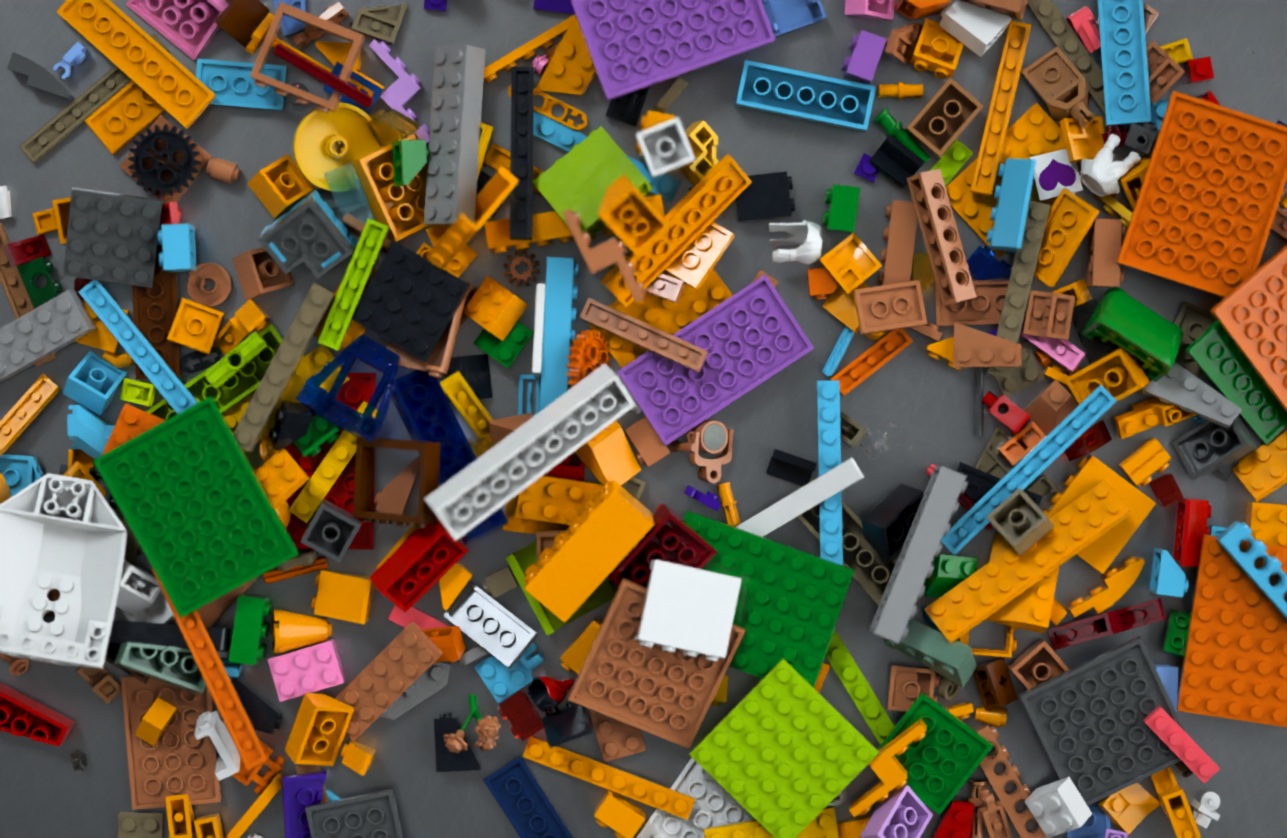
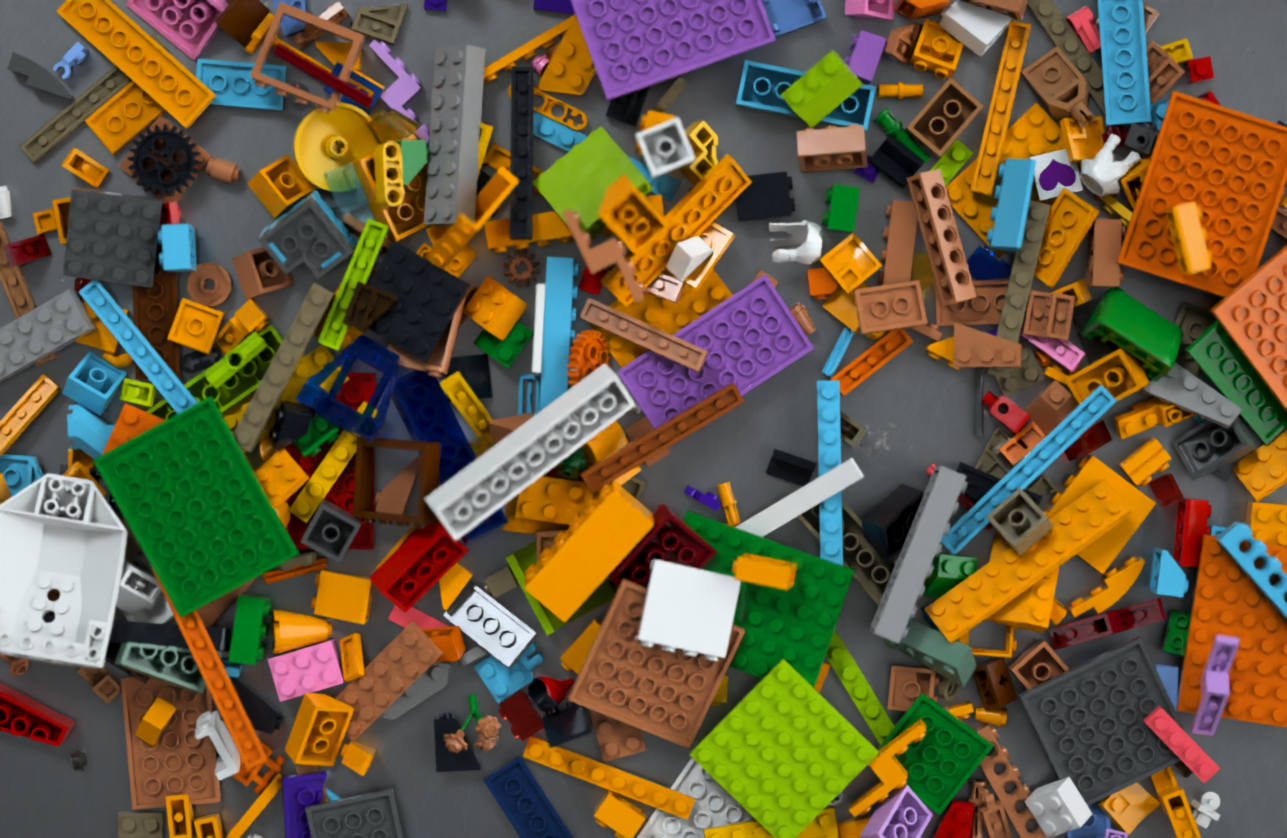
(31, 272): dark green brick -> none
(85, 167): none -> light orange slope
(352, 657): none -> light orange plate
(367, 306): none -> dark brown wing
(394, 165): none -> yellow beam
(572, 465): none -> dark green brick
(592, 282): none -> red brick
(661, 437): none -> dark orange plate
(688, 257): none -> white slope
(707, 438): nougat piece -> none
(765, 571): none -> light orange window
(803, 318): none -> nougat cone
(822, 89): none -> lime slope
(832, 148): none -> nougat brick
(1188, 238): none -> light orange slope
(1215, 685): none -> lavender bracket

